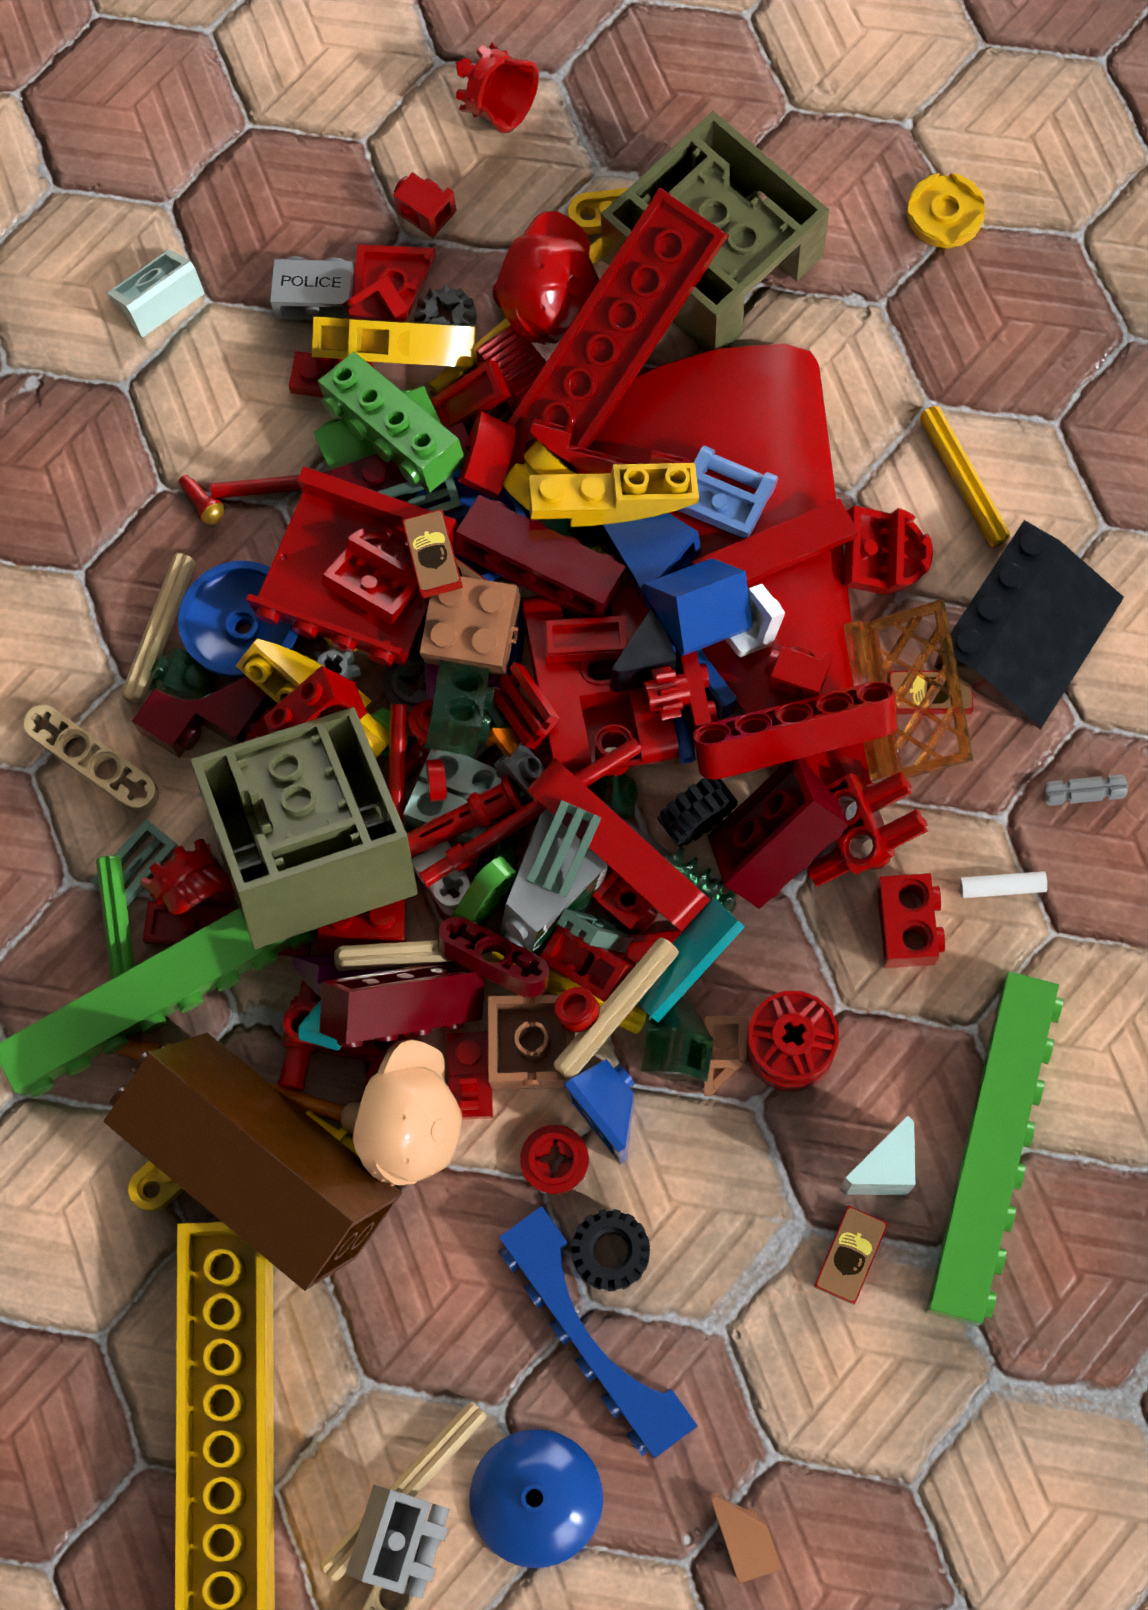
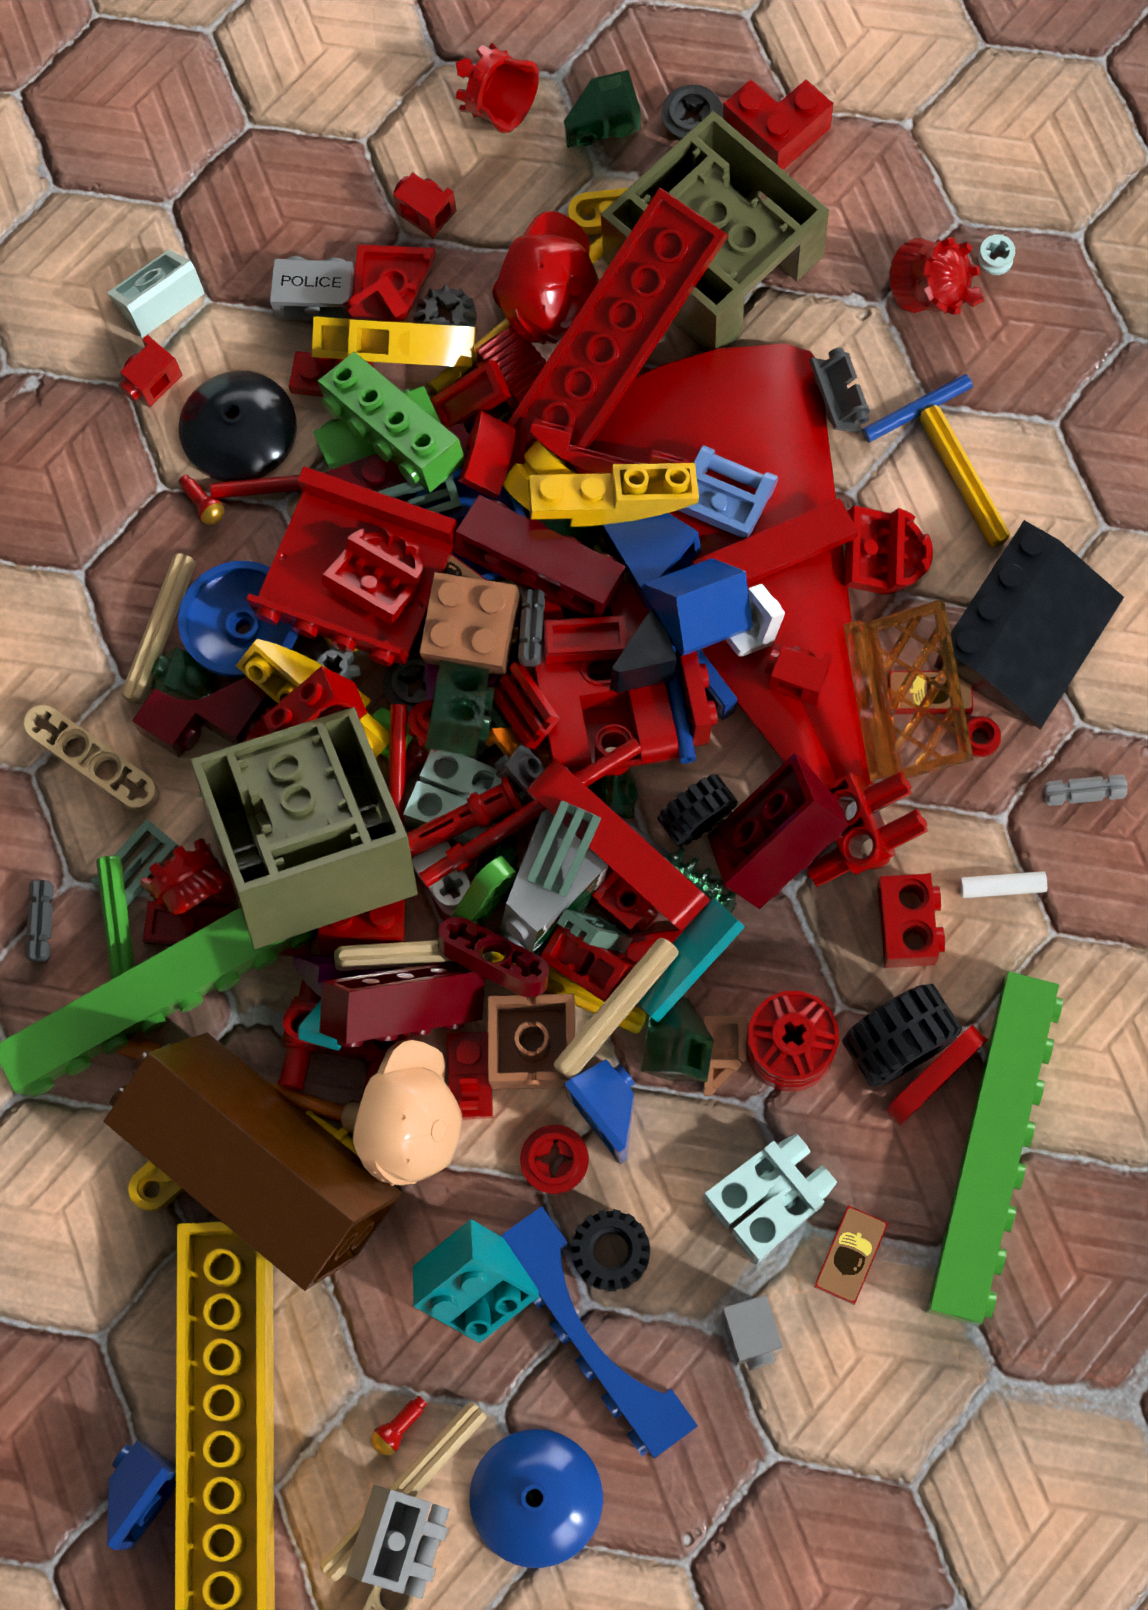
(39, 920): none -> dark grey axle
(137, 1493): none -> blue slope
(149, 373): none -> red brick
(238, 446): none -> black dish
(388, 1437): none -> red piece
(432, 553): tile -> none
(436, 780): red tile -> none
(472, 1282): none -> teal slope
(531, 627): none -> dark grey axle
(576, 1009): red tile -> none
(603, 111): none -> clear green slope
(666, 693): red gear -> none
(694, 99): none -> dark grey gear
(745, 1539): nougat slope -> none
(752, 1332): none -> light grey brick
(779, 128): none -> red brick
(781, 1187): none -> light aqua hips
(795, 730): red beam -> none
(844, 405): none -> dark grey hinge
(888, 1167): light aqua slope -> none
(901, 1034): none -> black tyre
(915, 408): none -> blue bar
(934, 276): none -> red hair
(936, 1075): none -> red beam
(939, 220): yellow tile -> none
(990, 730): none -> red plate
(992, 245): none -> light aqua bush

